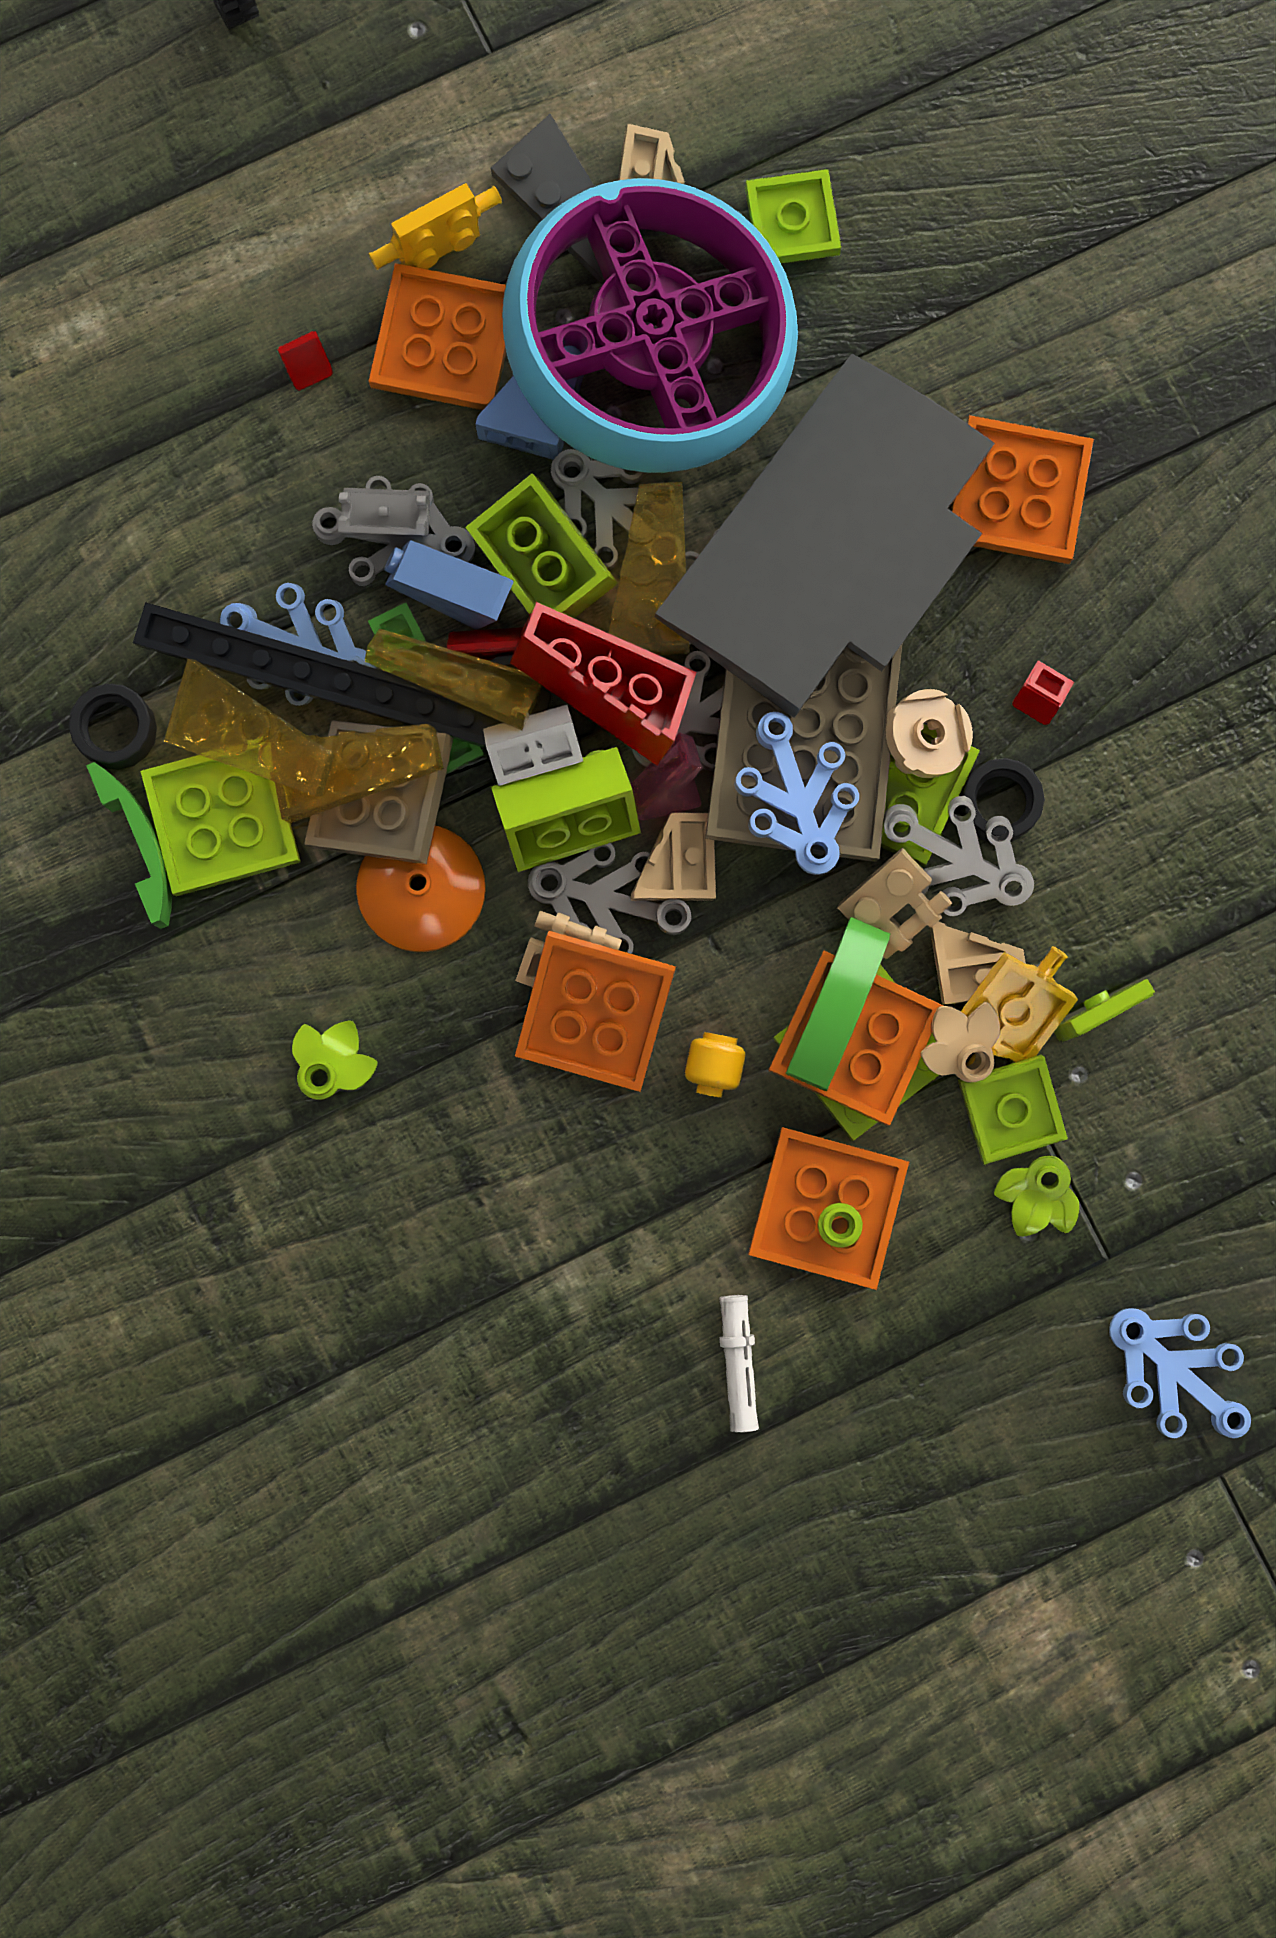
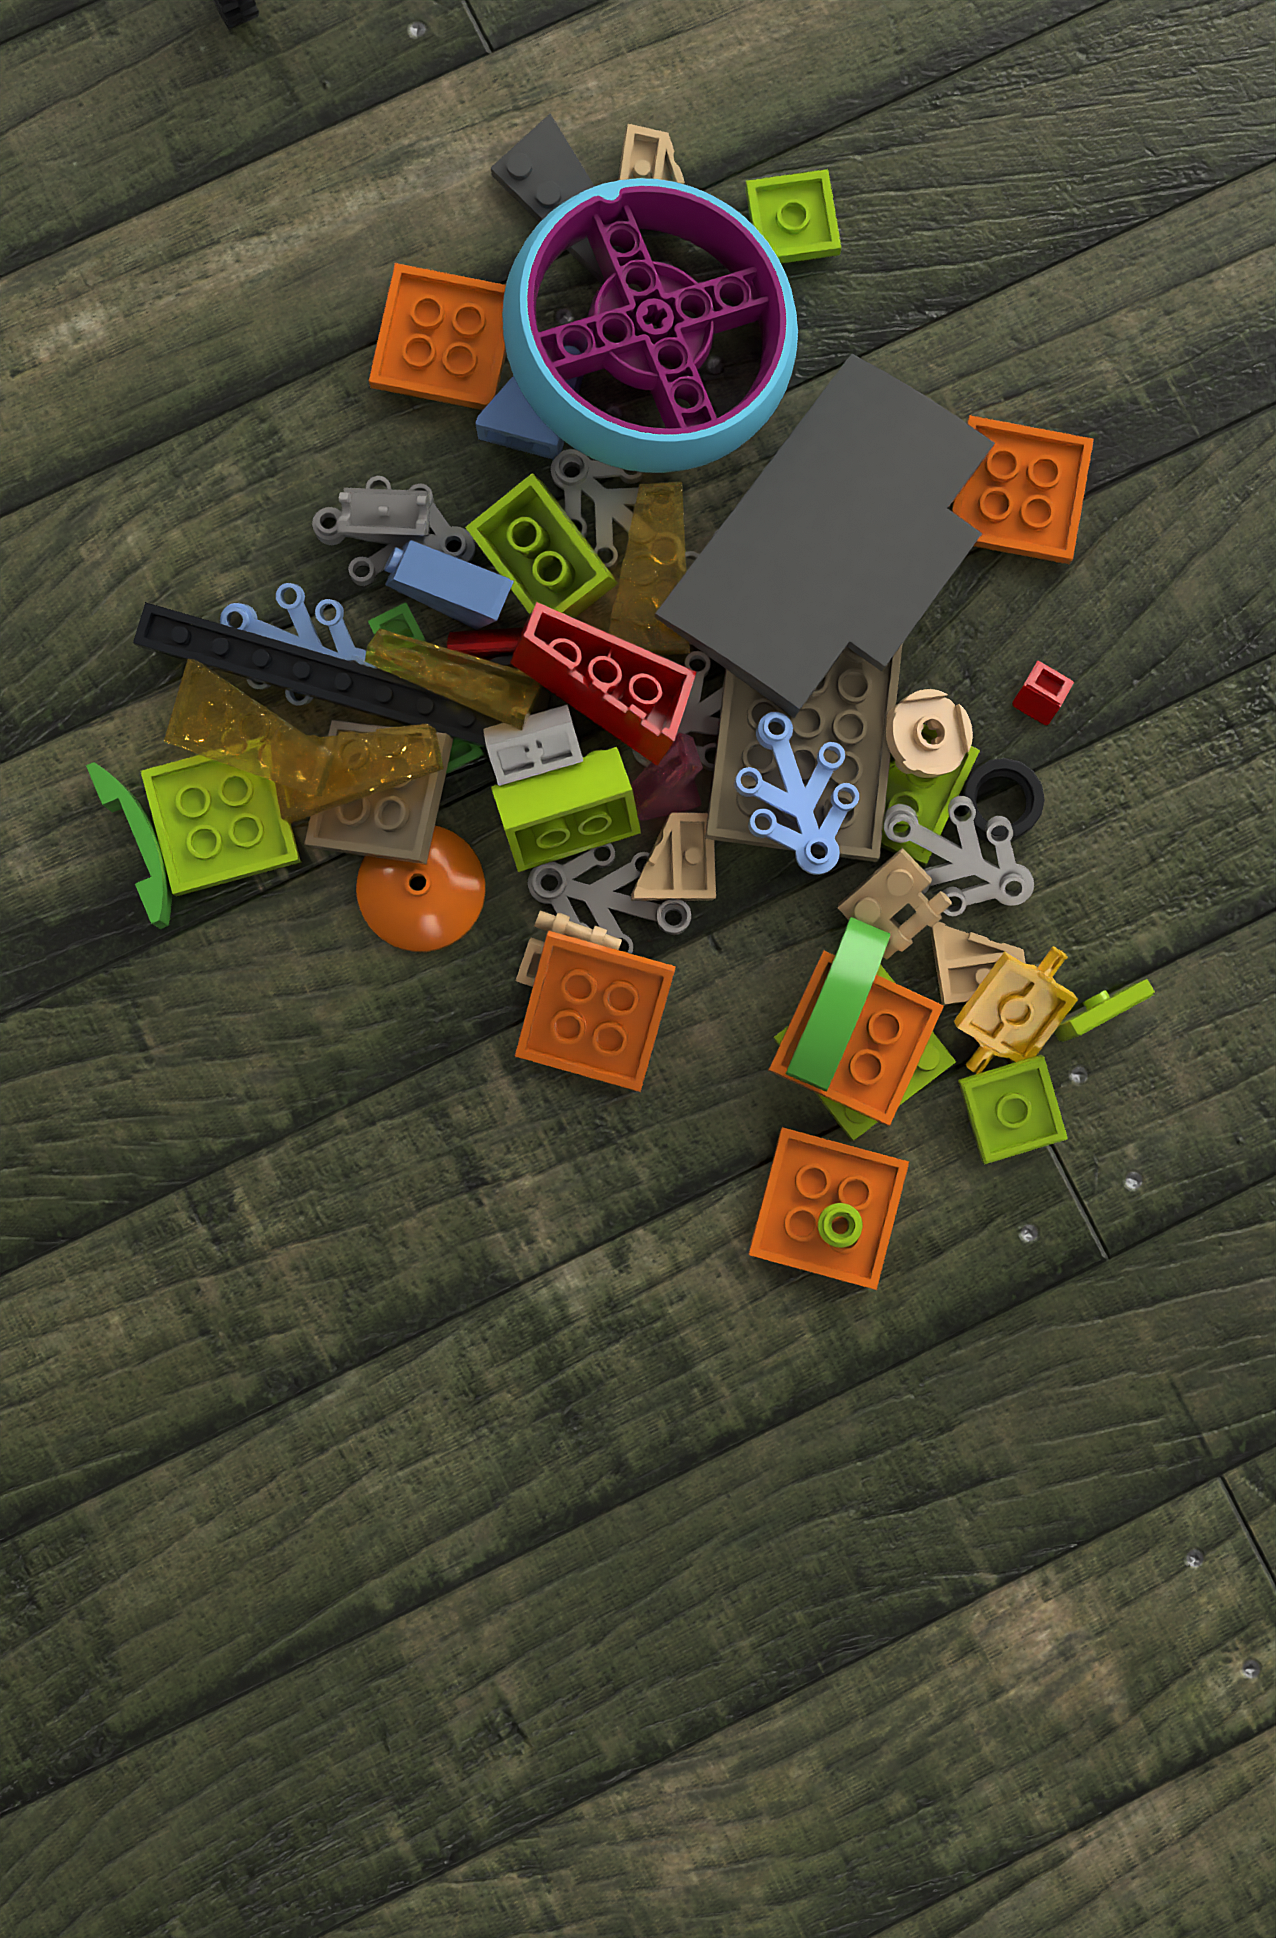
(91, 702): black tyre -> none
(305, 361): red slope -> none
(336, 1055): lime plate -> none
(436, 228): yellow plate -> none
(715, 1064): yellow head -> none
(739, 1368): white pin -> none
(958, 1038): tan plate -> none
(1039, 1203): lime plate -> none
(1173, 1369): light blue plant -> none

